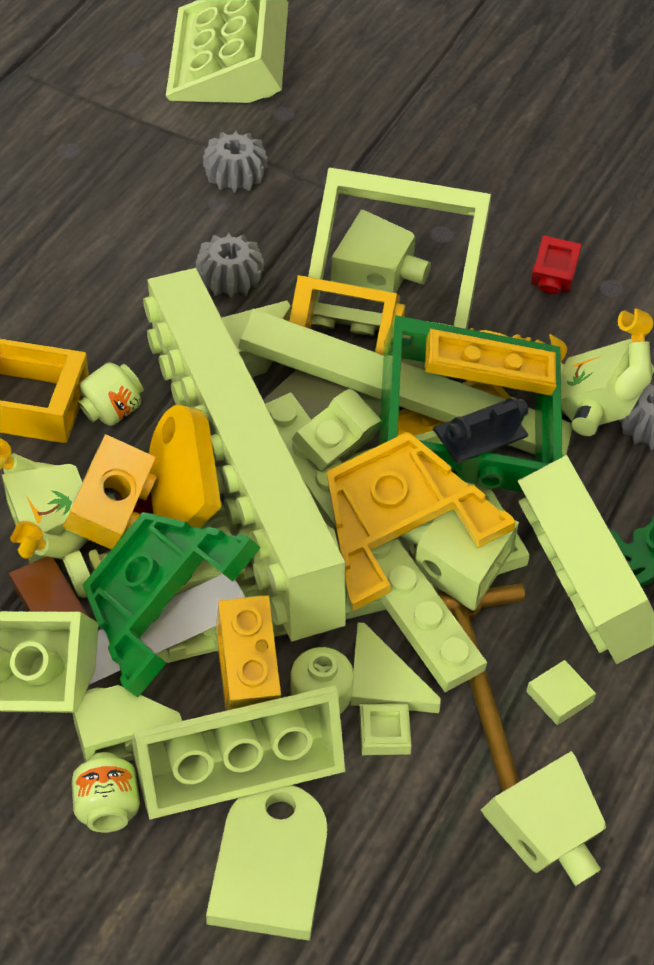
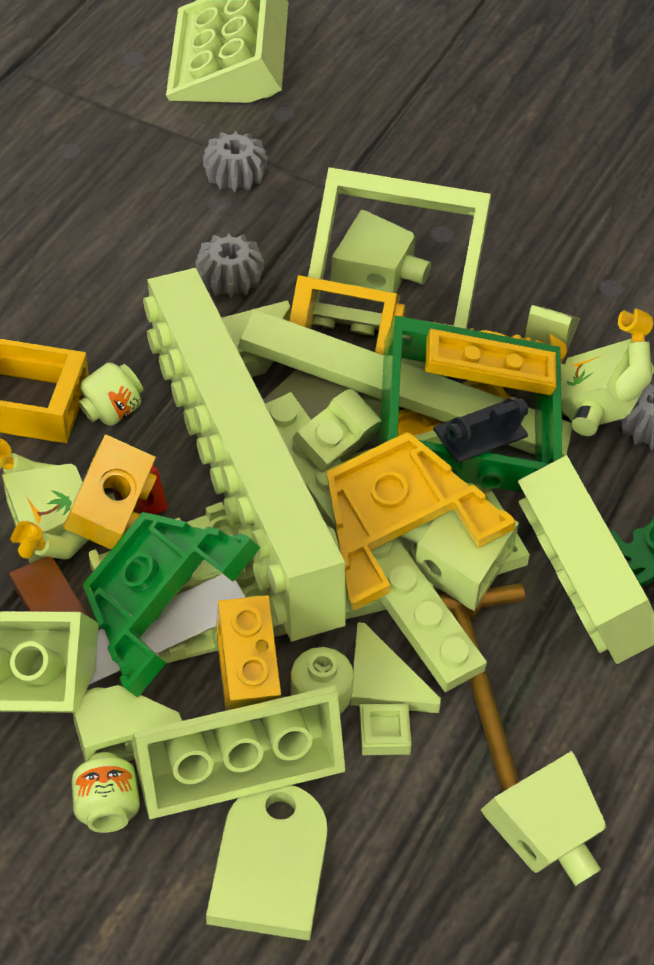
(77, 571): yellowish green tile -> none
(184, 467): yellow tile -> none
(547, 321): none -> yellowish green slope
(555, 265): red bracket -> none
(561, 692): yellowish green tile -> none

